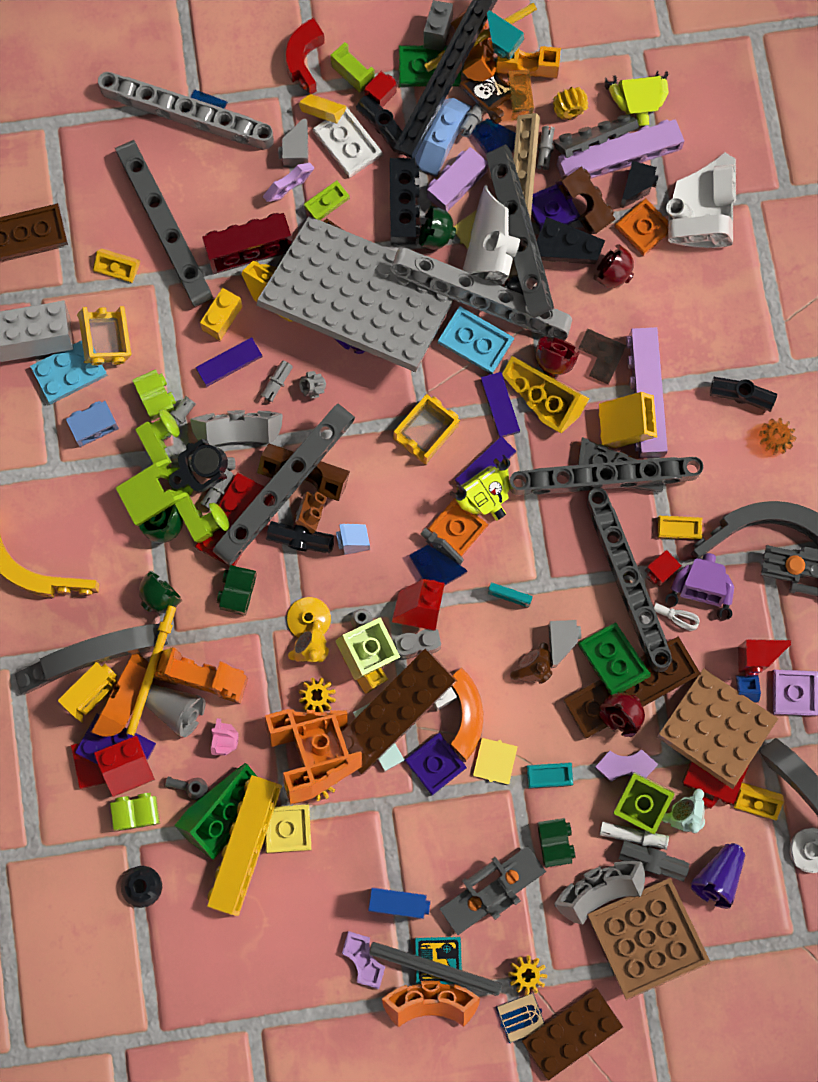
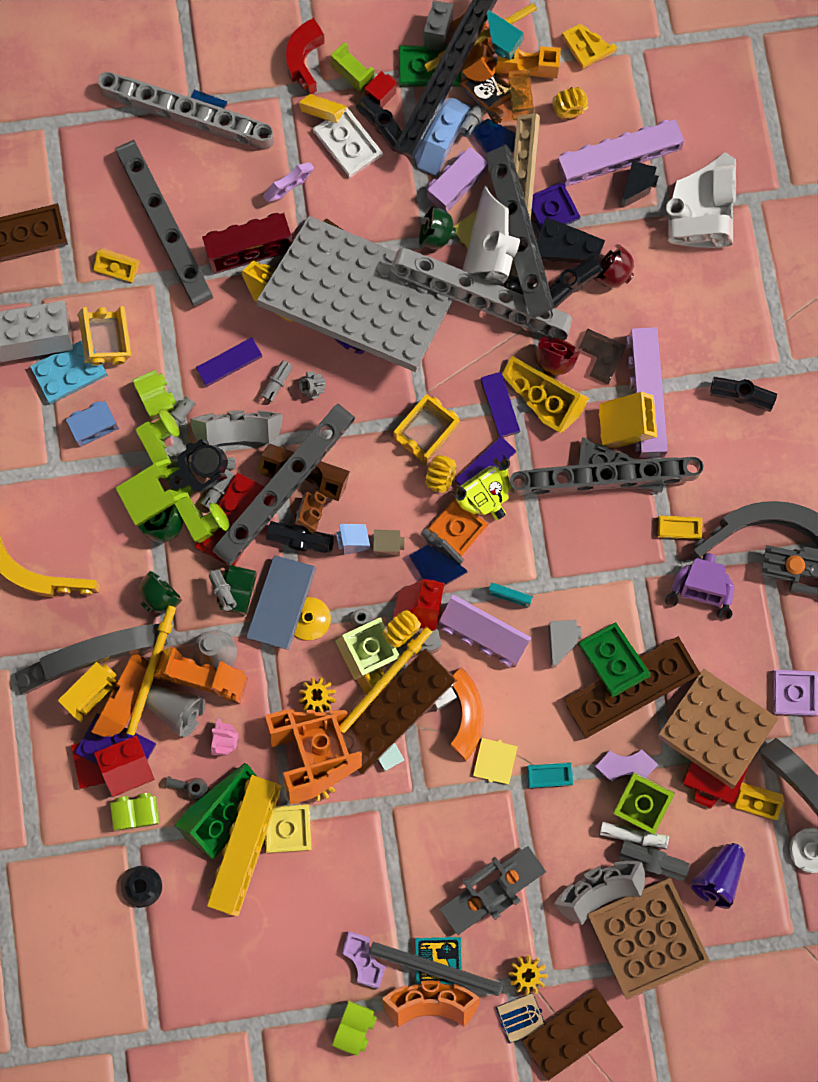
(215, 647): none -> light grey cone
(221, 314): yellow brick -> none
(222, 590): none -> light grey axle
(281, 602): none -> sand blue tile
(295, 146): light grey slope -> none
(310, 645): yellow rock -> none
(326, 201): lime plate -> none
(353, 1028): none -> lime brick
(387, 543): none -> dark tan brick
(399, 903): blue brick -> none
(401, 628): none -> yellow gear
(404, 233): black brick -> none
(414, 646): none -> yellow bar
(435, 764): dark purple tile -> none
(440, 473): none -> yellow gear
(475, 340): medium azure plate -> none
(484, 631): none -> lavender slope
(534, 666): reddish brown rock -> none
(545, 148): light grey pin -> none
(555, 842): dark green brick -> none
(583, 273): none -> black piece
(586, 45): none -> yellow wing
(597, 135): dark grey wing -> none
(597, 213): reddish brown arch -> none
(623, 713): dark red cylinder -> none
(633, 594): dark grey beam -> none
(639, 95): neon yellow torso -> none
(643, 227): orange tile -> none
(662, 568): red brick -> none
(671, 612): white piece -> none
(687, 813): light aqua rock -> none
(749, 687): blue slope -> none
(758, 655): red slope -> none
(781, 443): clear yellow gear -> none

